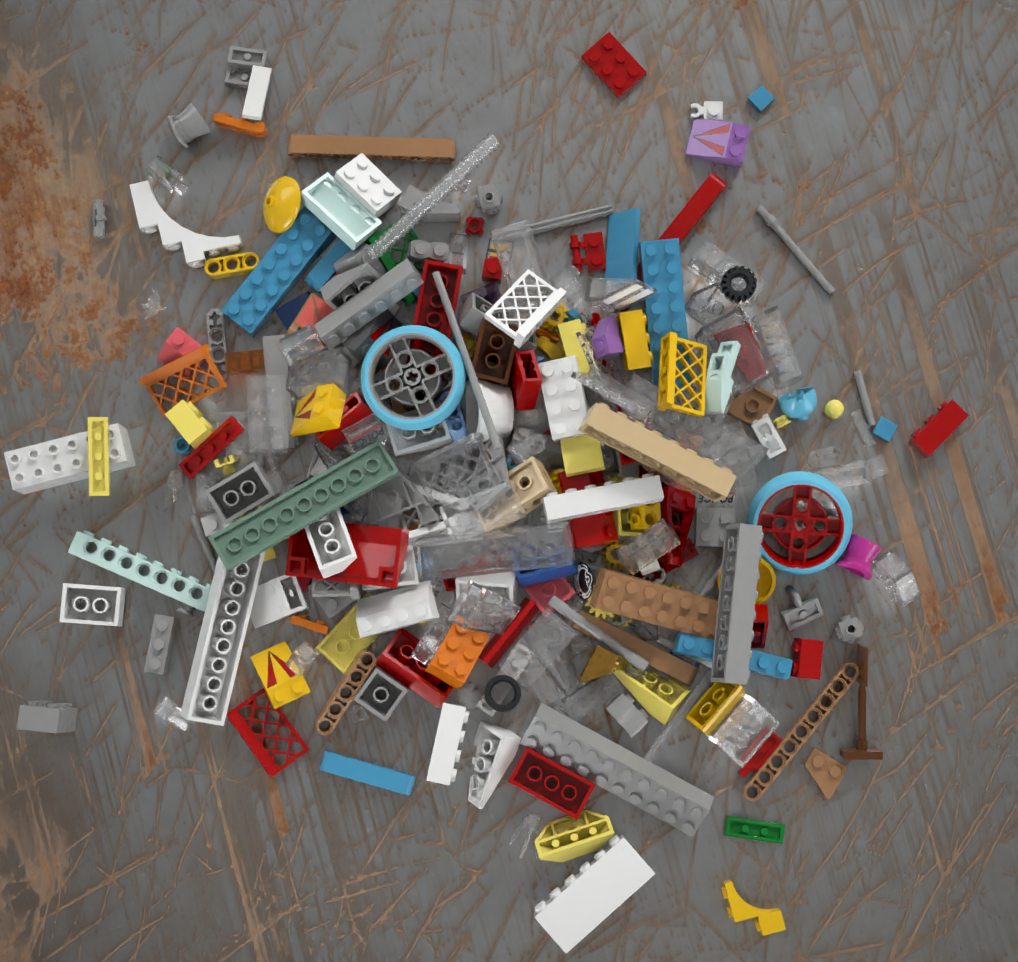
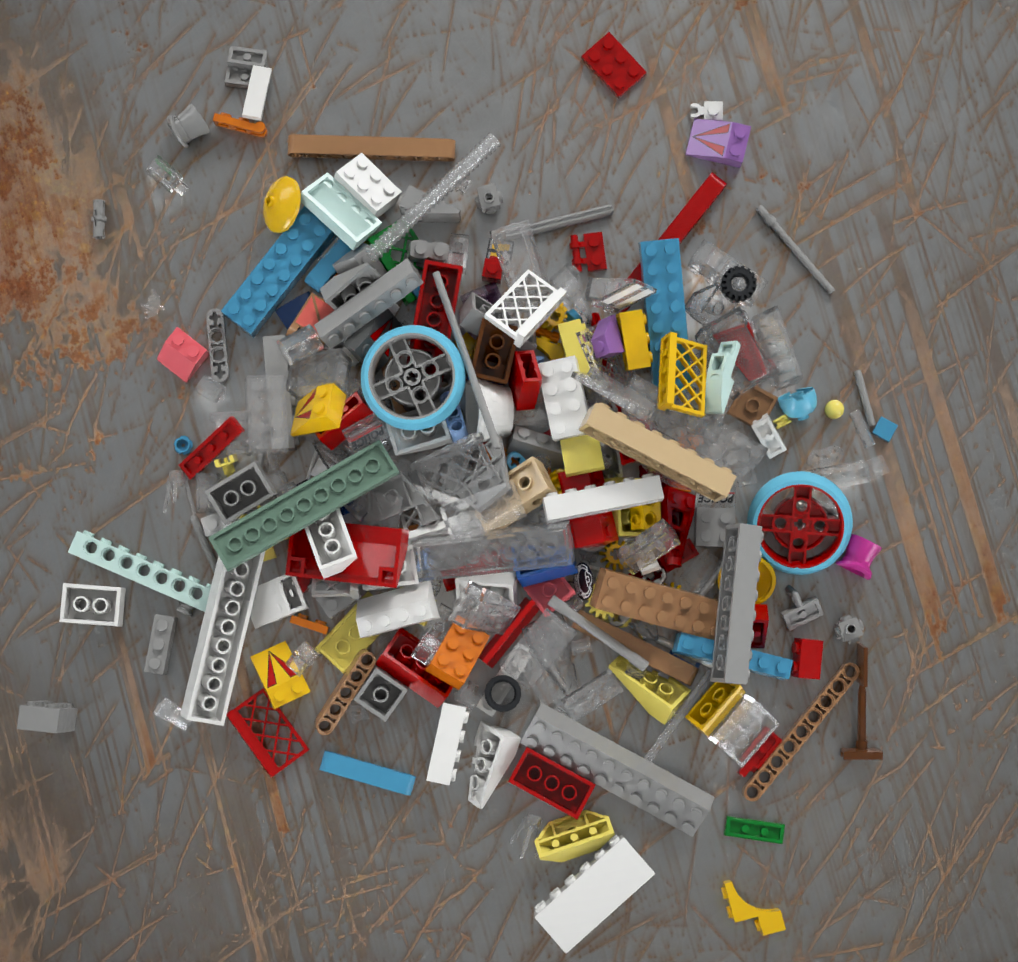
(63, 460): white brick -> none
(98, 456): light yellow plate -> none
(177, 365): orange fence -> none
(190, 423): light yellow brick -> none
(195, 245): white arch -> none
(223, 263): yellow beam -> none
(245, 362): clear orange brick -> none
(474, 221): red plate -> none
(523, 449): clear piece -> none
(599, 664): pearl gold slope -> none
(623, 244): dark azure tile -> none
(626, 714): light grey brick -> none
(760, 98): dark azure tile -> none
(825, 771): medium nougat wing -> none
(896, 577): clear brick -> none
(938, 428): red brick -> none

